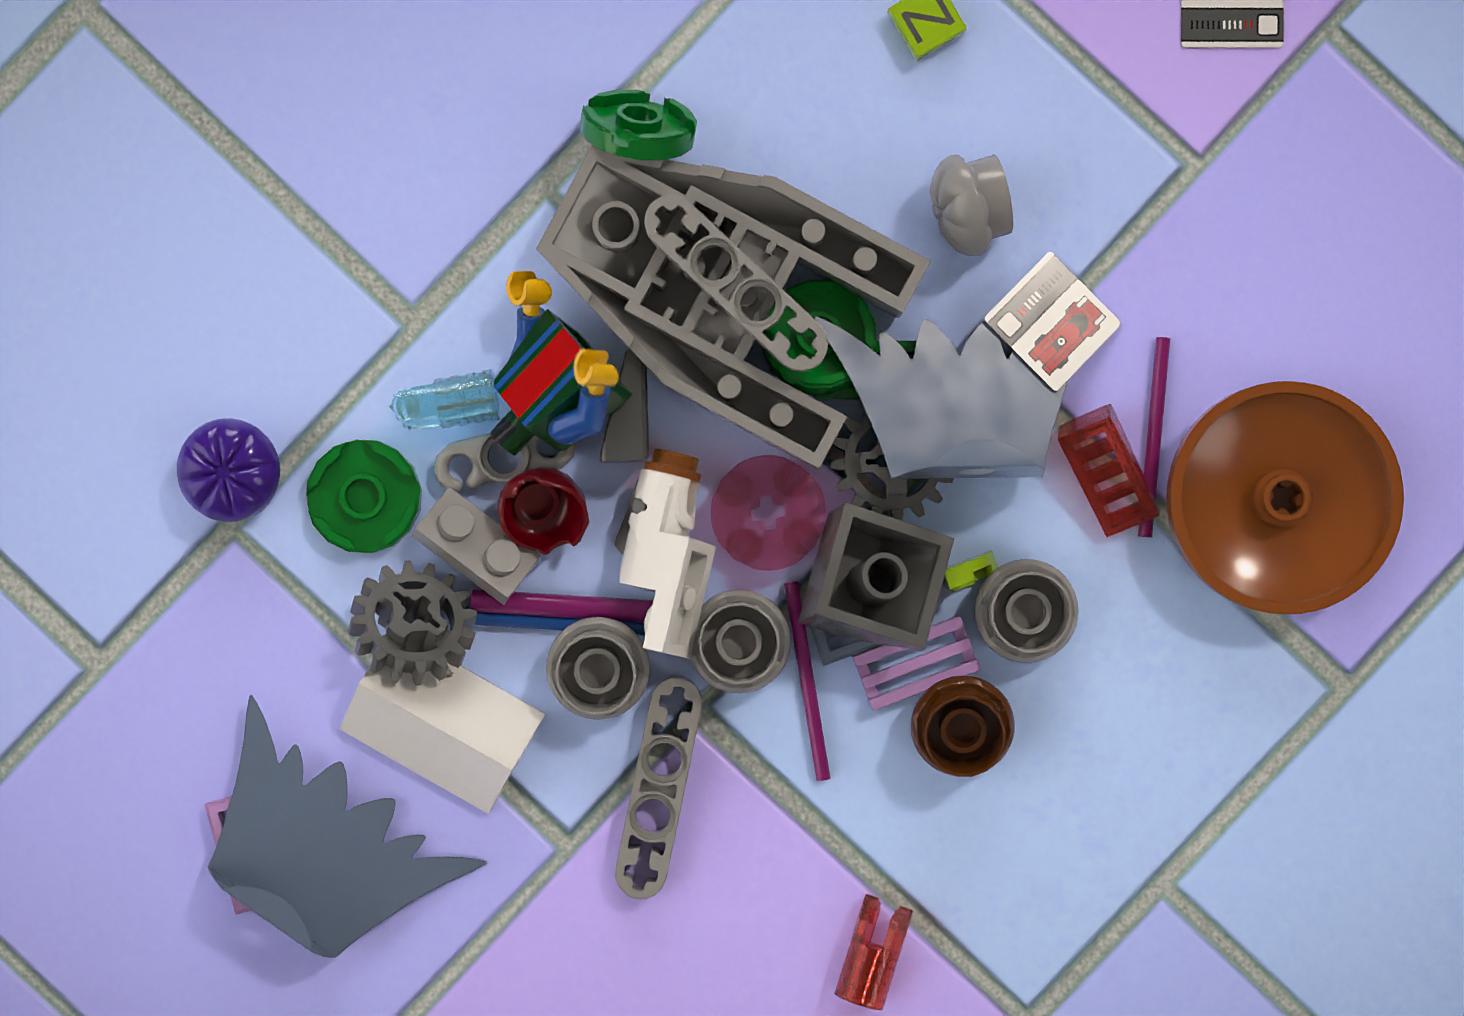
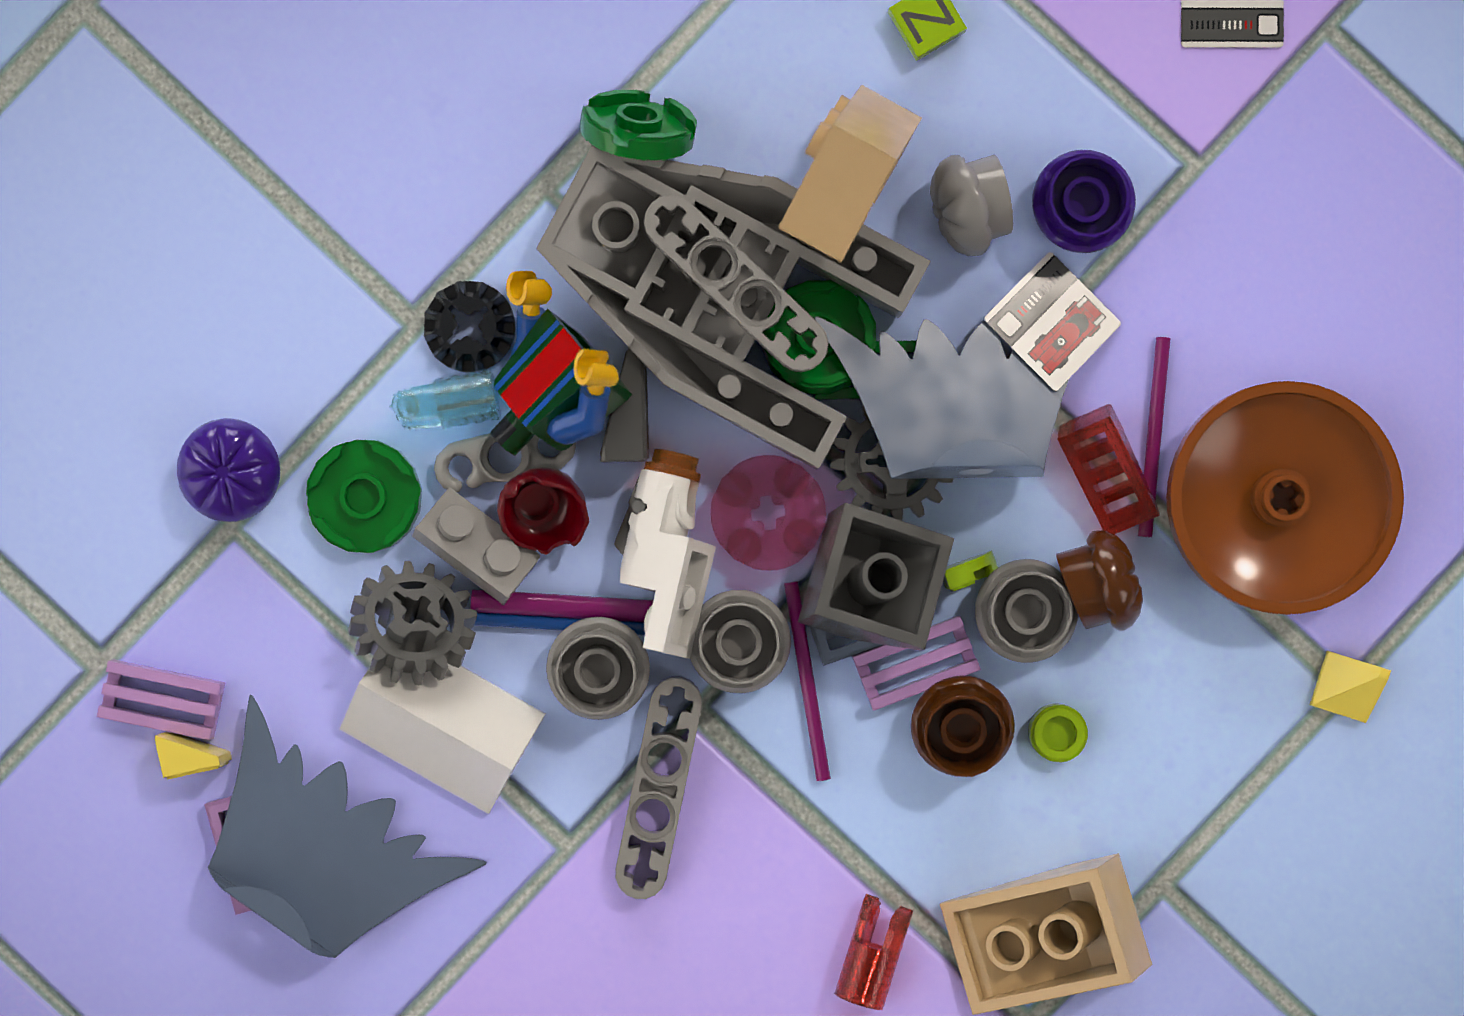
(113, 690): none -> lavender tile
(187, 756): none -> light yellow slope
(497, 326): none -> black gear
(850, 167): none -> tan wedge
(1047, 935): none -> tan slope
(1058, 732): none -> lime tile
(1083, 201): none -> dark purple piece
(1102, 581): none -> reddish brown piece
(1348, 686): none -> light yellow slope

